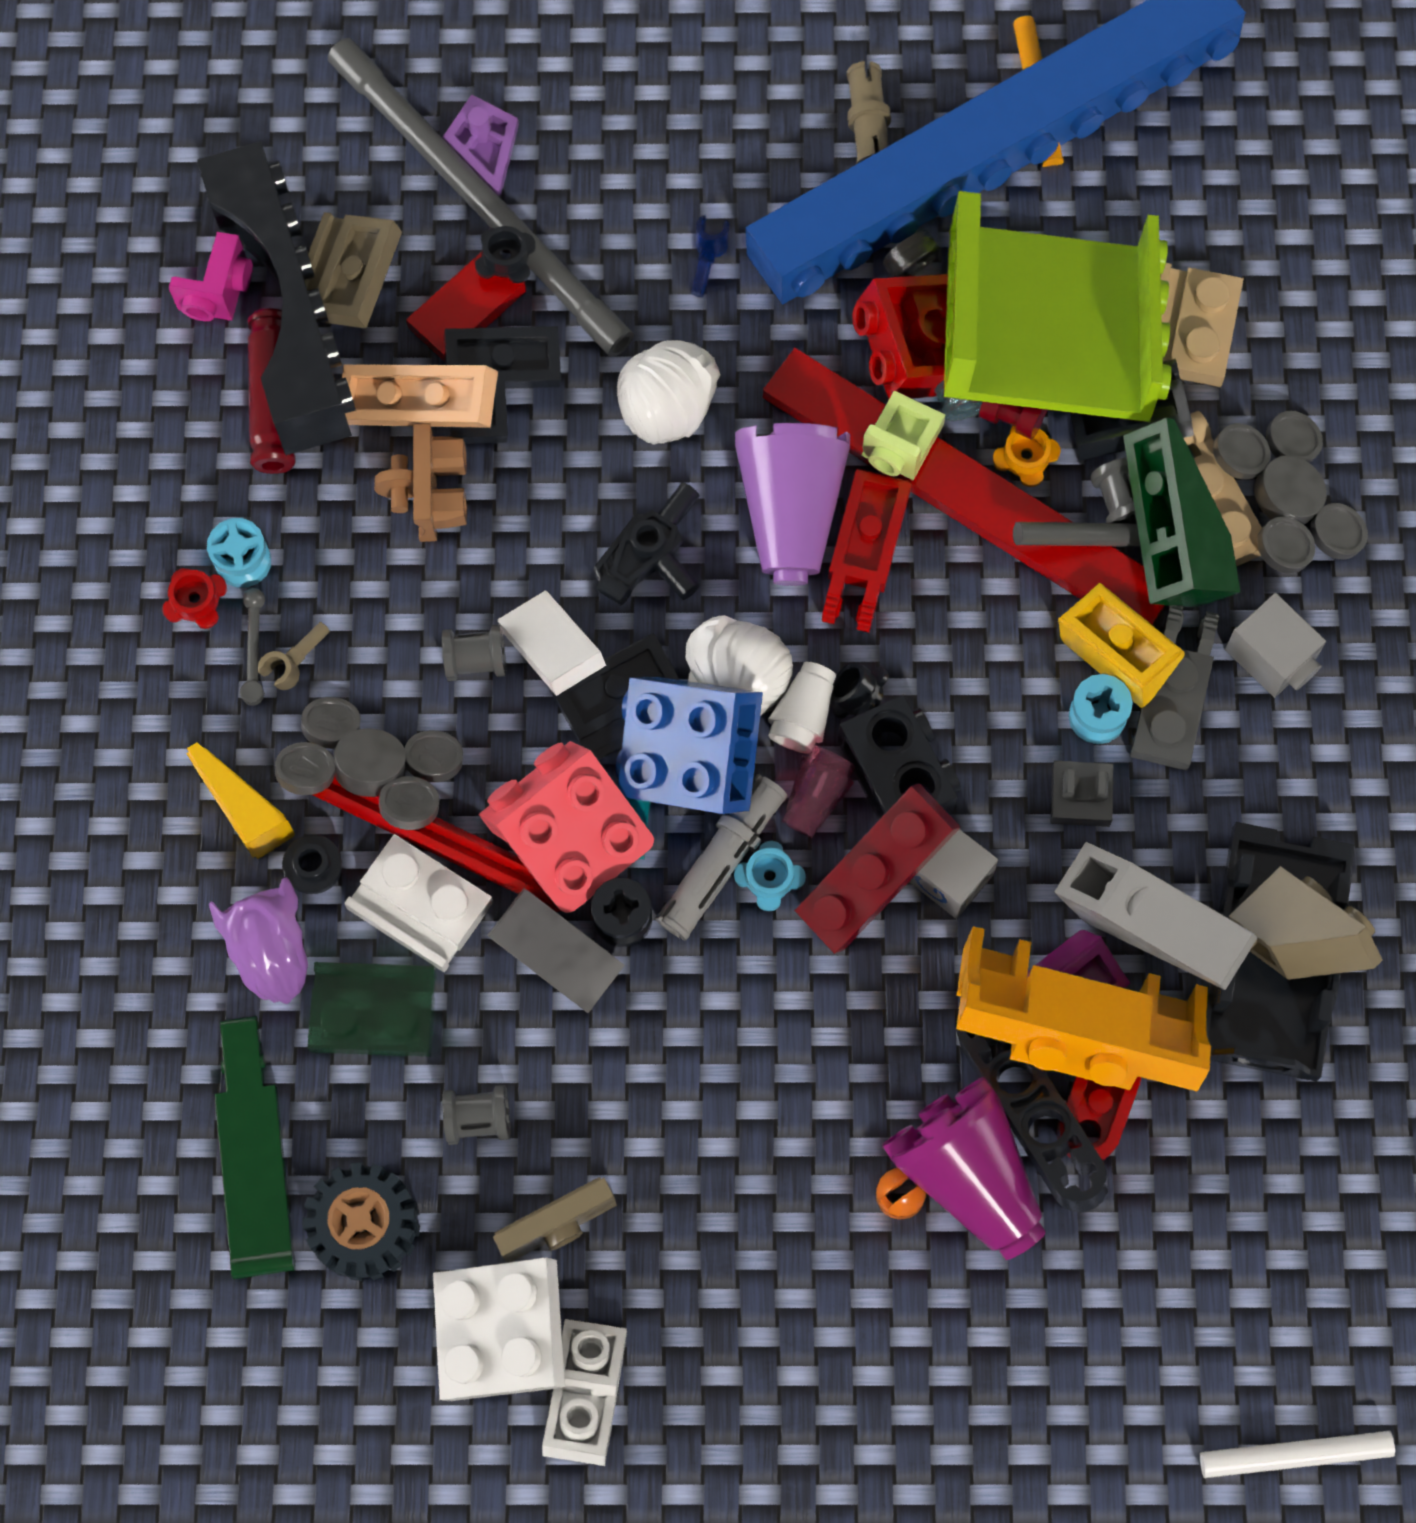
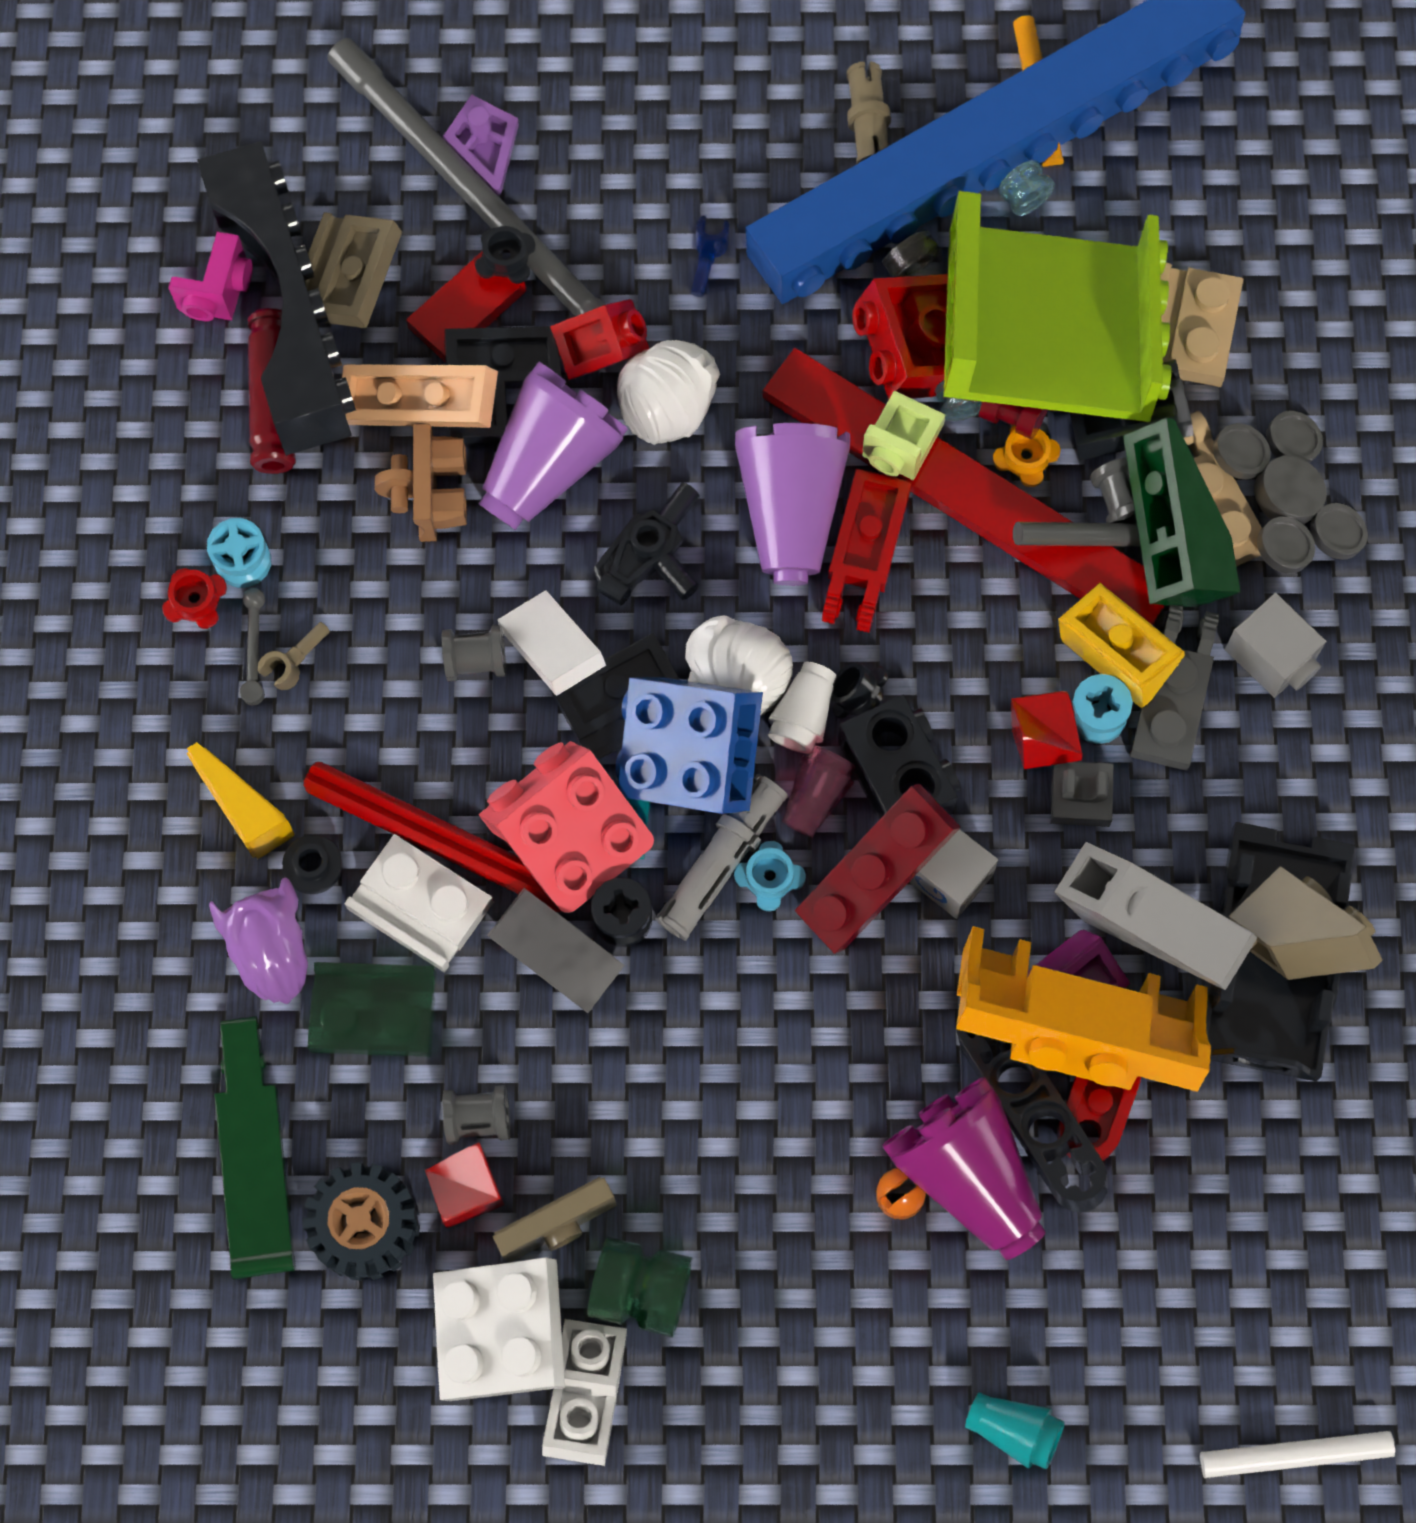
(369, 763): flat silver piece -> none
(464, 1186): none -> red slope
(546, 446): none -> medium lavender cone
(600, 338): none -> red bracket
(639, 1287): none -> clear green wheel
(1016, 1428): none -> teal cone
(1026, 187): none -> clear light blue bush
(1045, 729): none -> red slope

